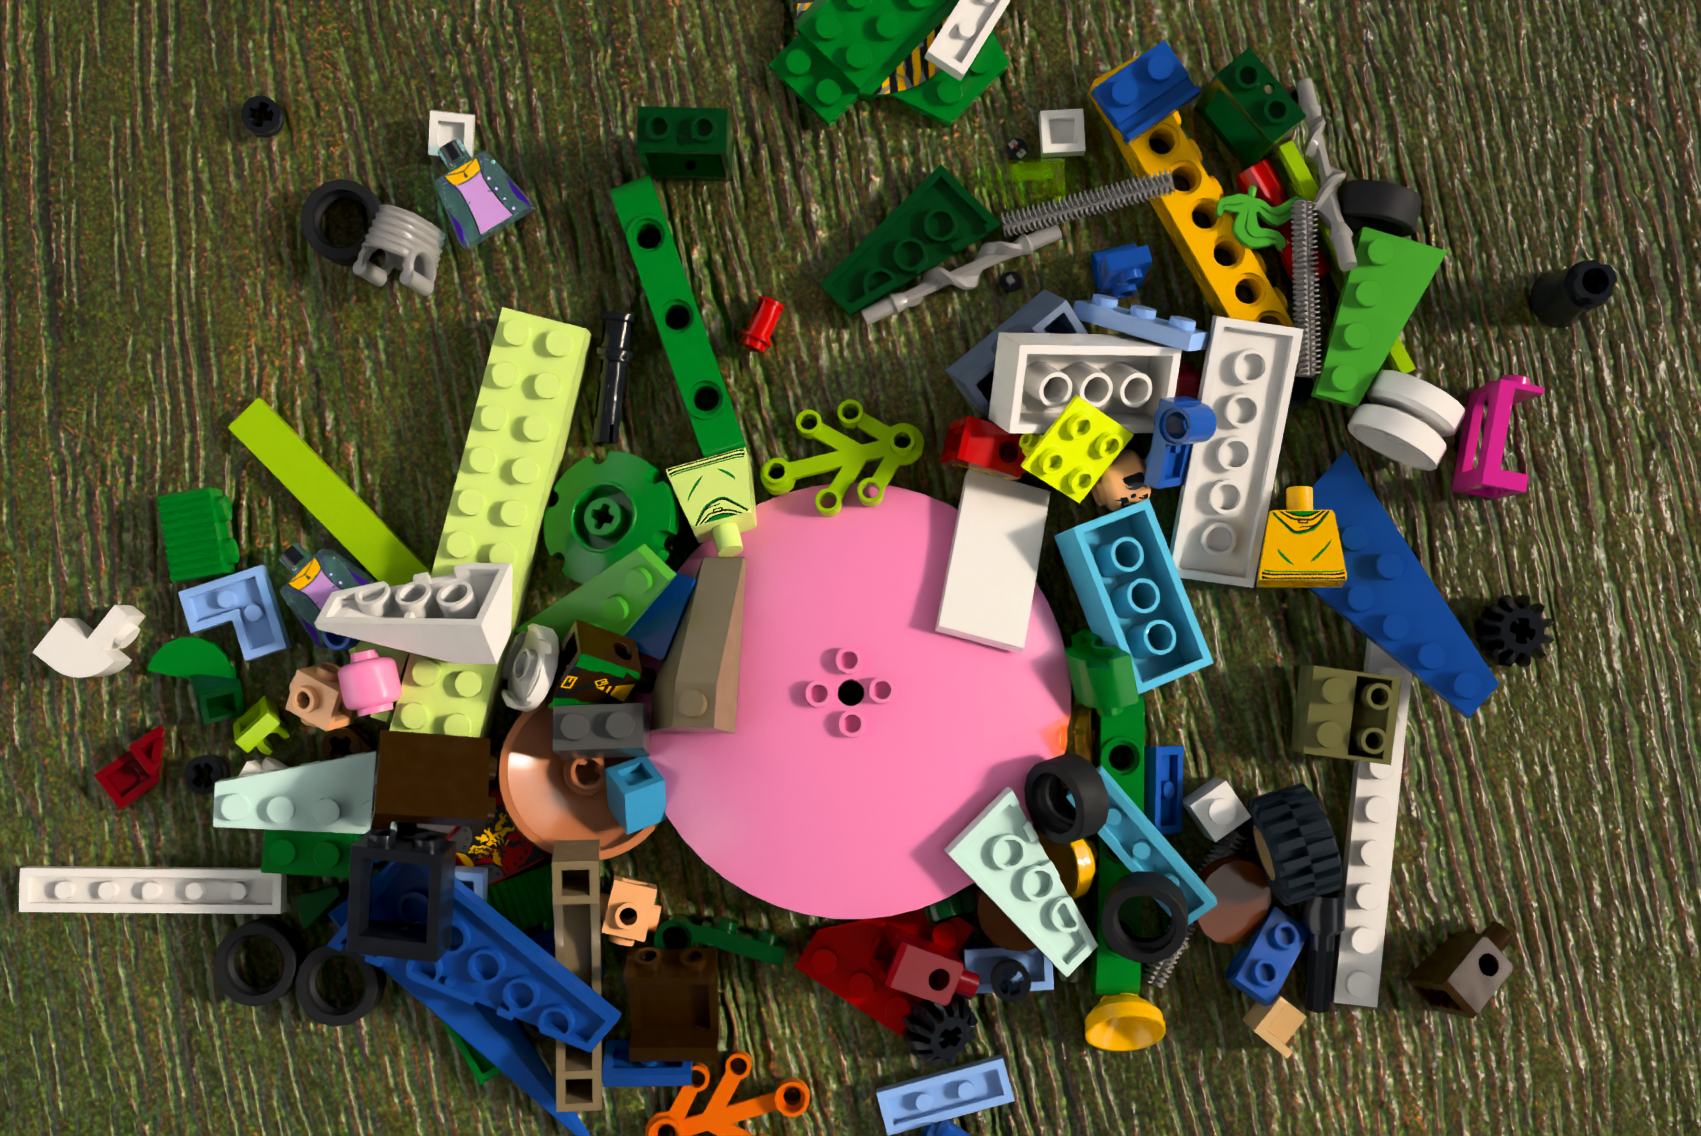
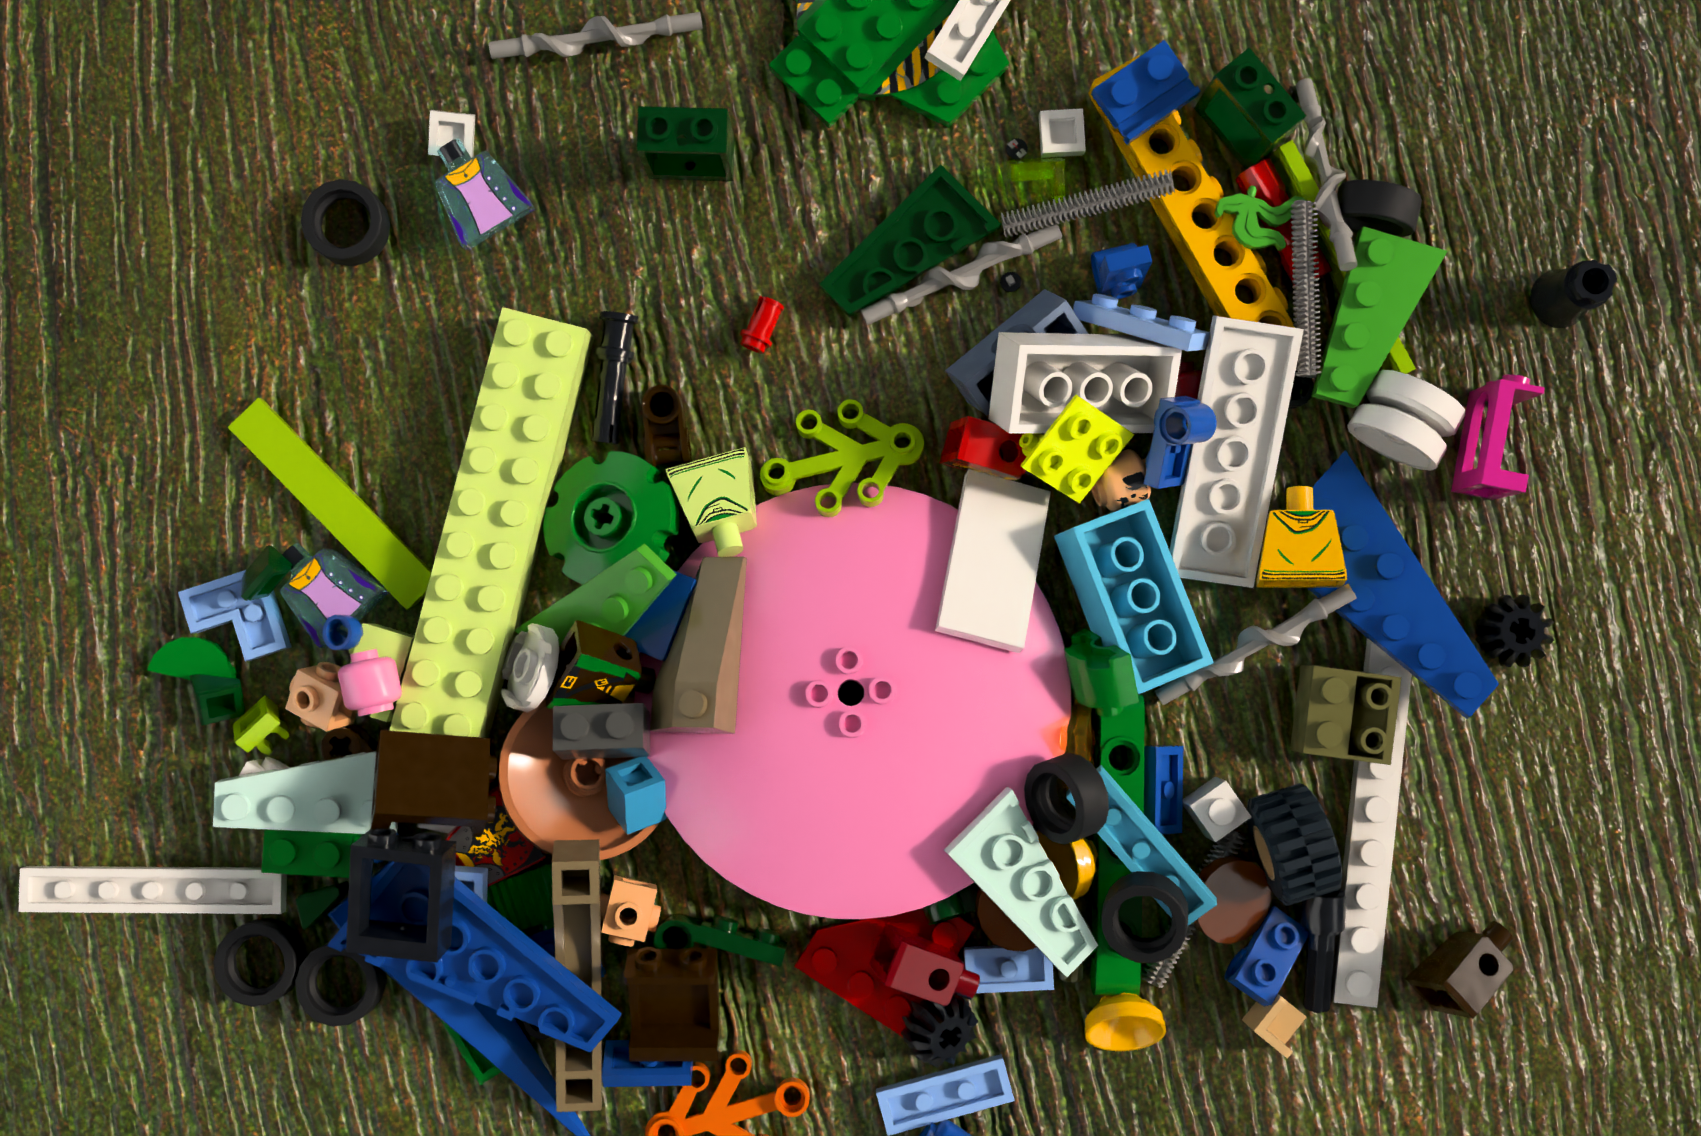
(82, 652): white brick -> none
(136, 770): dark red slope -> none
(193, 774): black bush -> none
(198, 534): green brick -> none
(257, 105): black bush -> none
(264, 574): none -> dark green slope
(408, 245): light grey piece -> none
(443, 617): white wedge -> none
(595, 30): none -> light grey piece
(665, 431): none -> dark brown piece
(668, 293): green beam -> none
(1024, 981): black bush -> none
(1254, 639): none -> light grey piece

